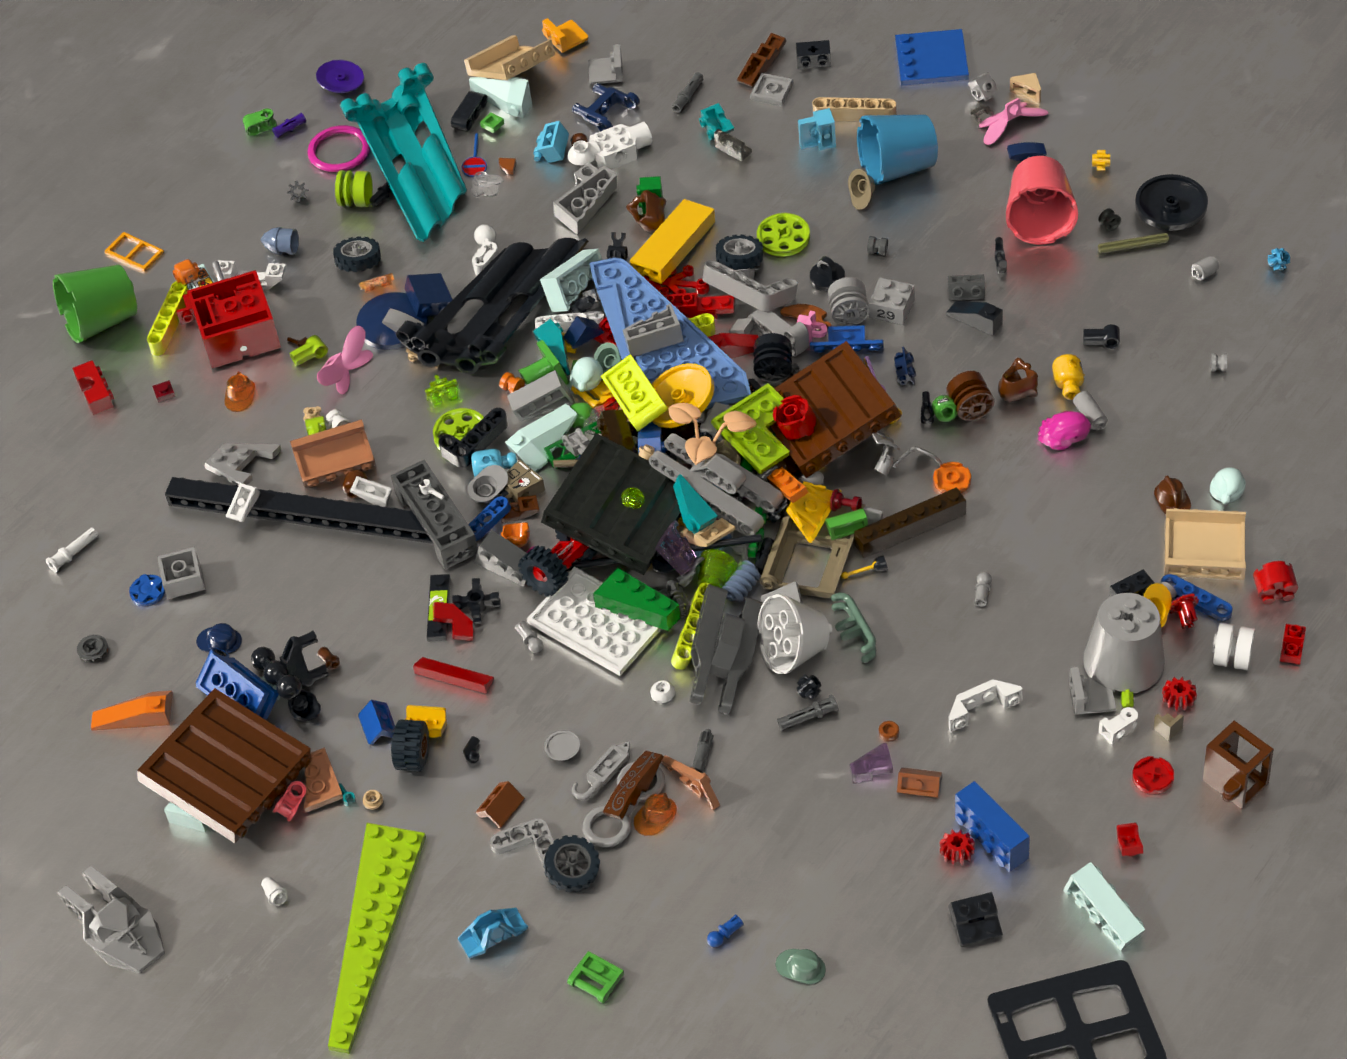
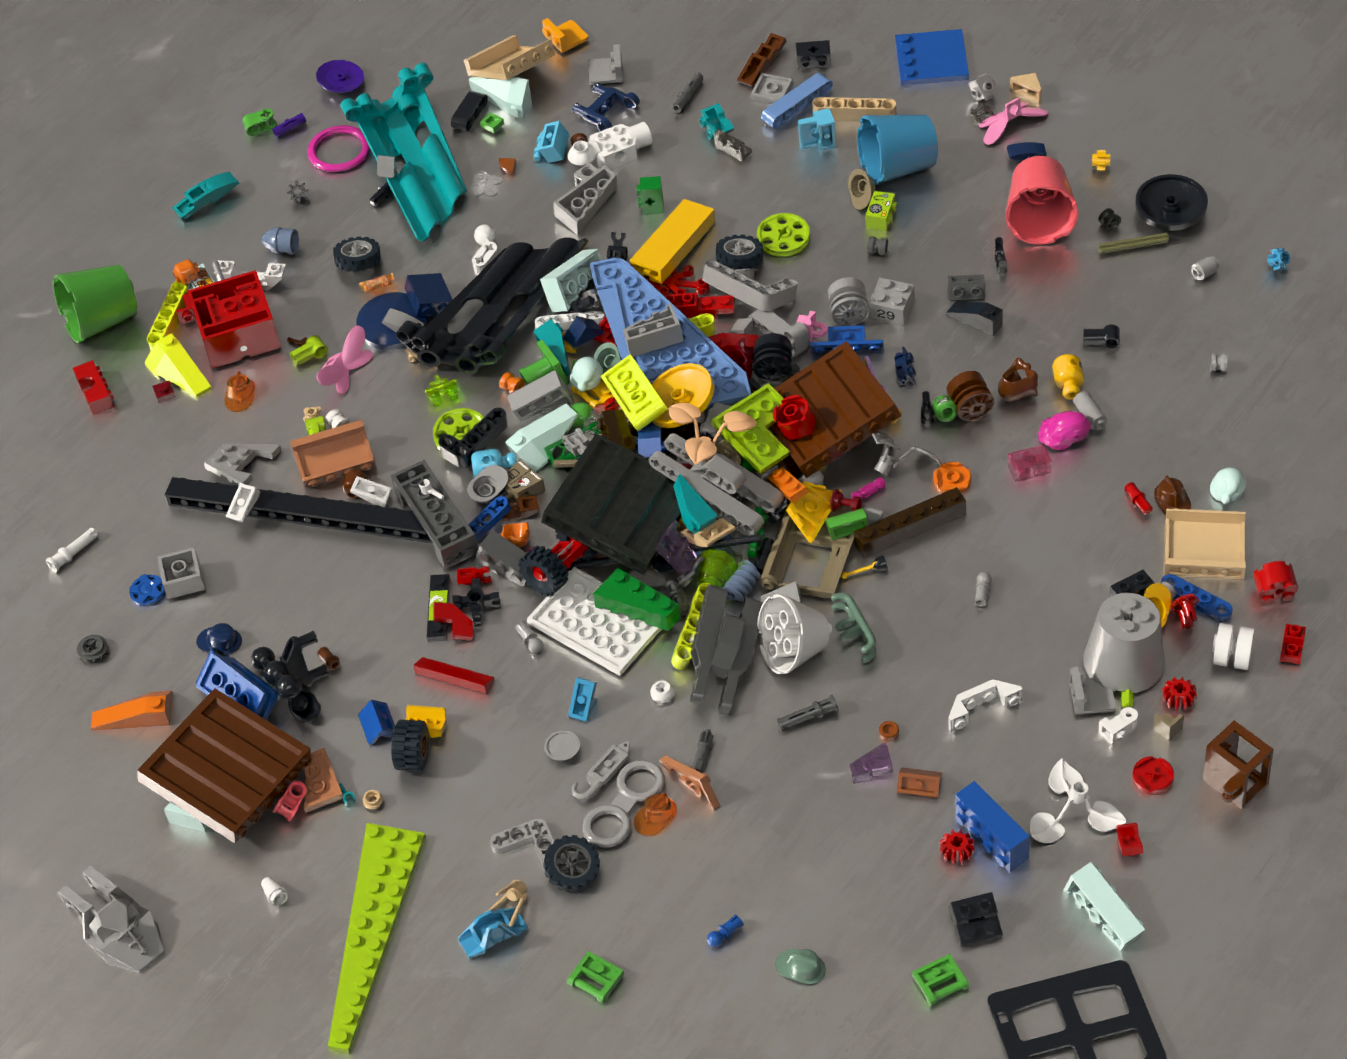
(127, 259): light orange window -> none
(174, 364): none -> neon yellow wedge
(204, 192): none -> teal slope
(353, 188): lime wheel -> none
(386, 166): none -> light grey slope
(465, 575): none -> red plate
(469, 750): black arm -> none
(474, 164): piece -> none
(500, 803): dark orange panel -> none
(514, 892): none -> tan plant
(583, 699): none -> dark azure slope
(632, 784): reddish brown slope -> none
(635, 502): clear neon green plate -> none
(646, 451): tan plate -> none
(654, 211): reddish brown piece -> none
(743, 357): none -> dark red hair
(796, 100): none -> medium blue beam
(803, 309): dark orange piece -> none
(808, 686): black gear -> none
(825, 273): black tile -> none
(870, 488): none -> dark pink axle
(881, 210): none -> lime brick
(936, 974): none -> bright green plate
(1029, 463): none -> clear pink brick
(1066, 779): none -> white plant
(1138, 498): none -> red axle

